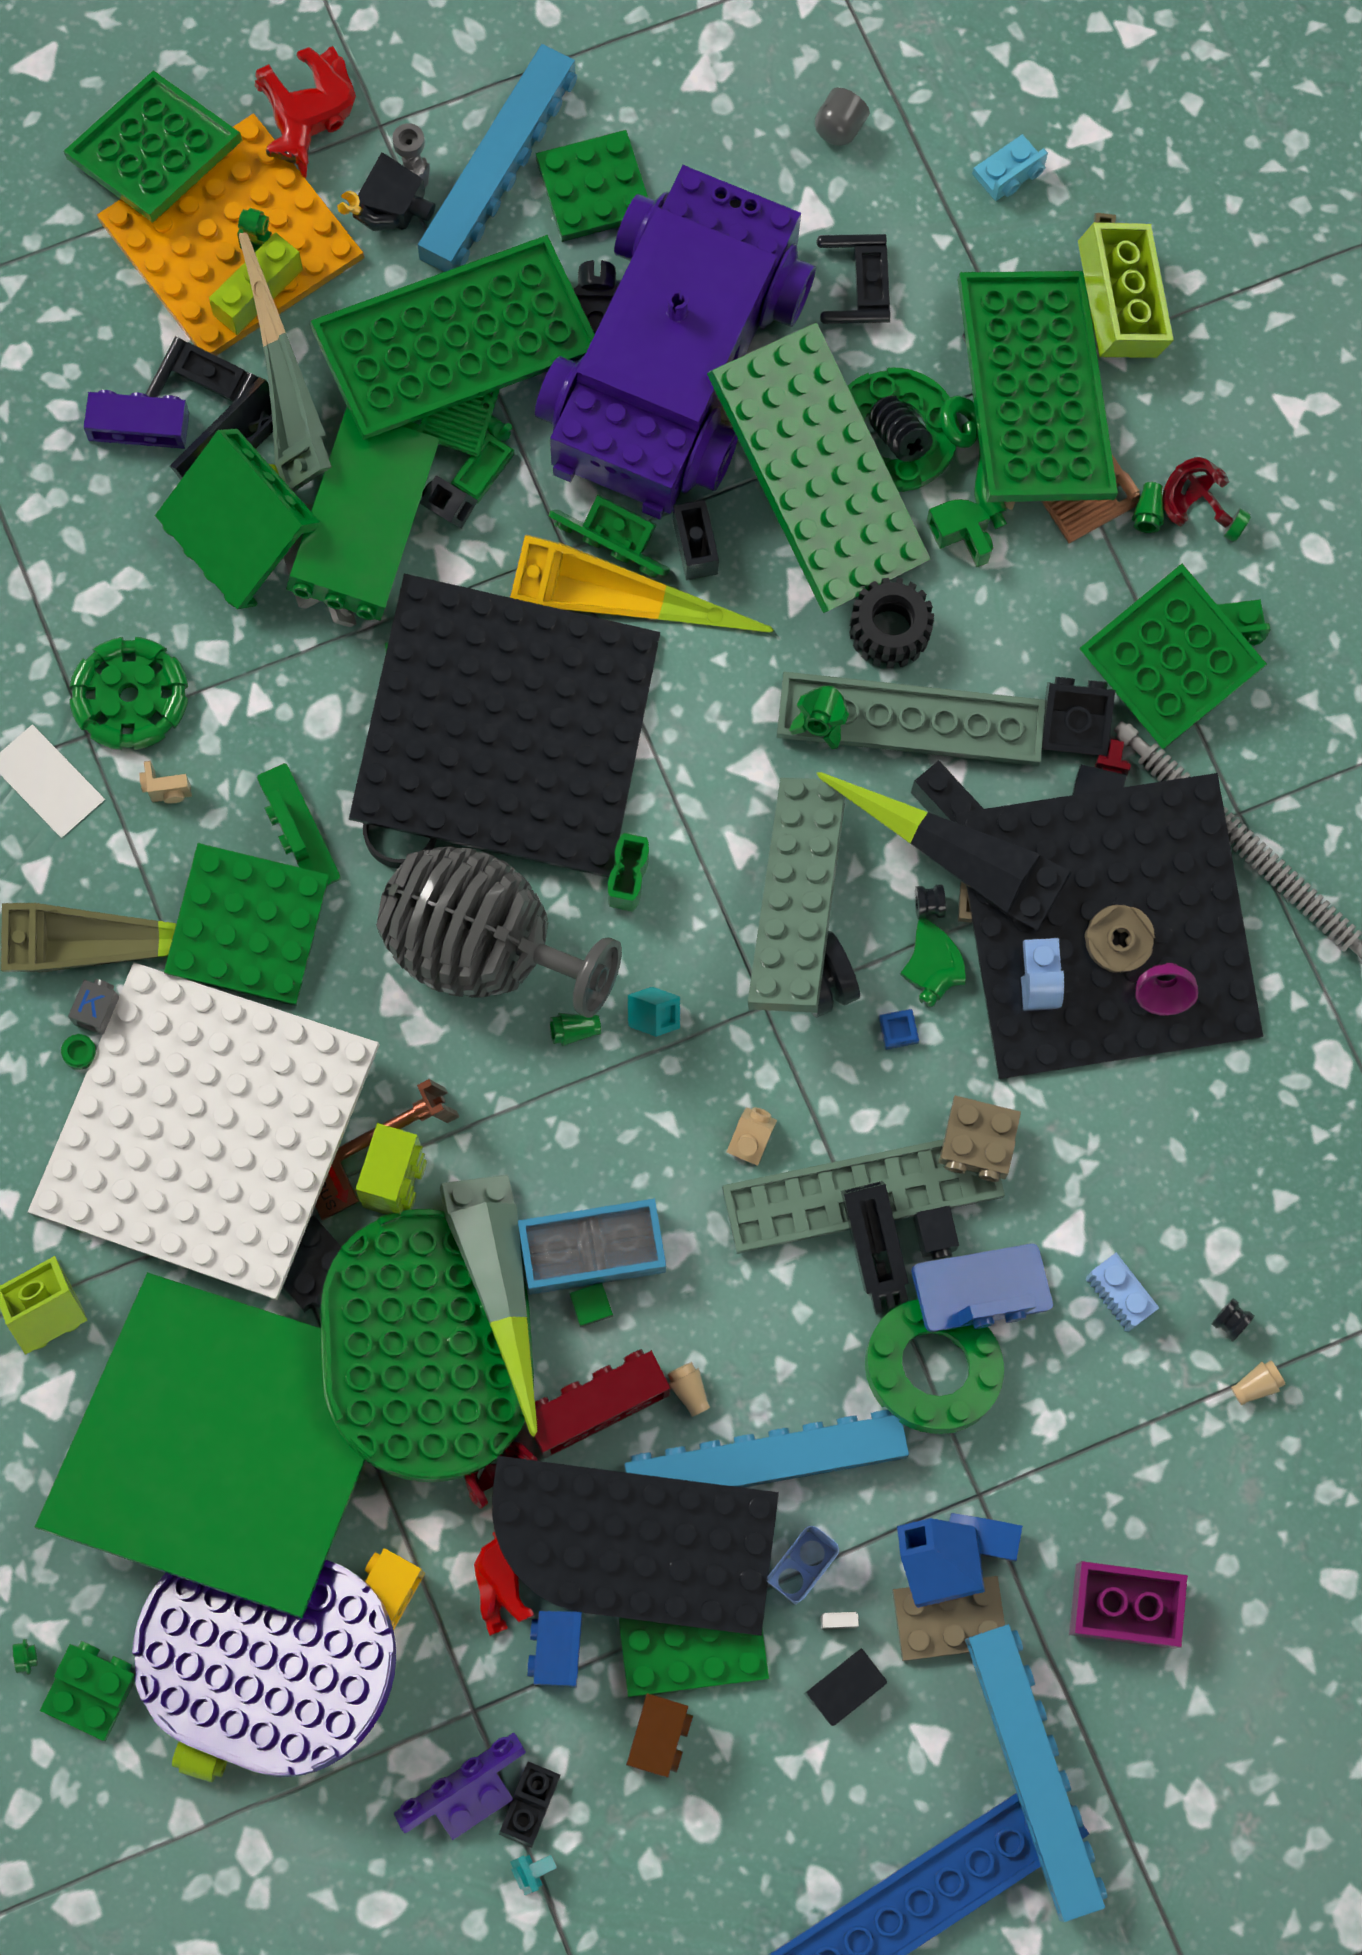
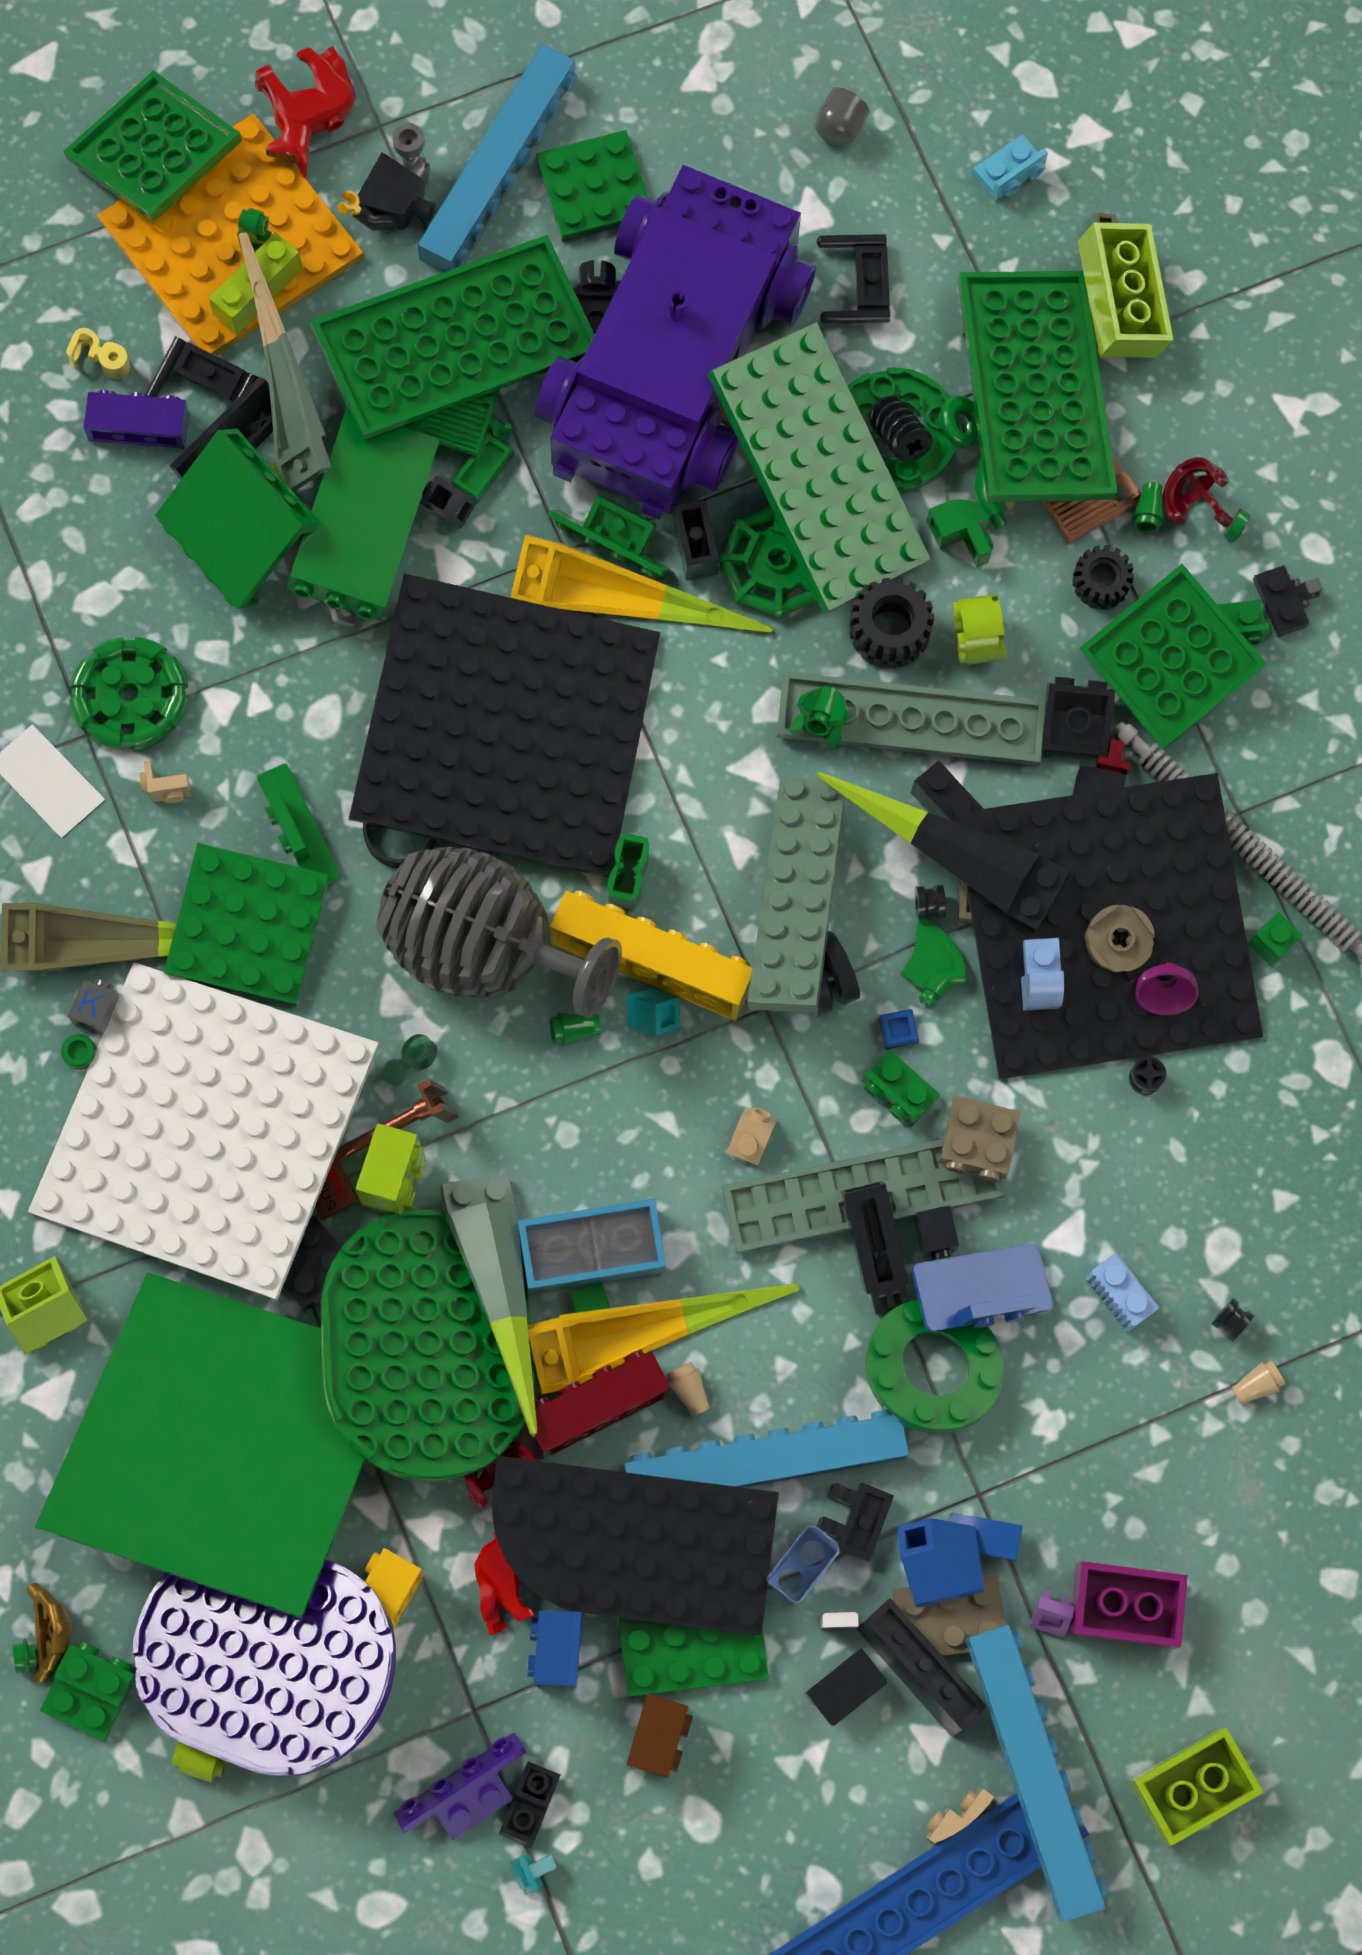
(52, 1630): none -> pearl gold piece
(111, 356): none -> light yellow leg
(416, 1052): none -> clear green plate
(584, 1342): none -> yellow plate
(654, 955): none -> yellow brick
(760, 569): none -> green plate
(863, 1521): none -> black plate
(899, 1088): none -> green bracket
(921, 1667): none -> black panel
(949, 1823): none -> tan slope
(980, 628): none -> lime brick
(1052, 1615): none -> medium lavender tile
(1110, 560): none -> black tyre
(1152, 1071): none -> black wheel
(1195, 1786): none -> lime brick
(1275, 939): none -> green brick
(1286, 599): none -> black hinge

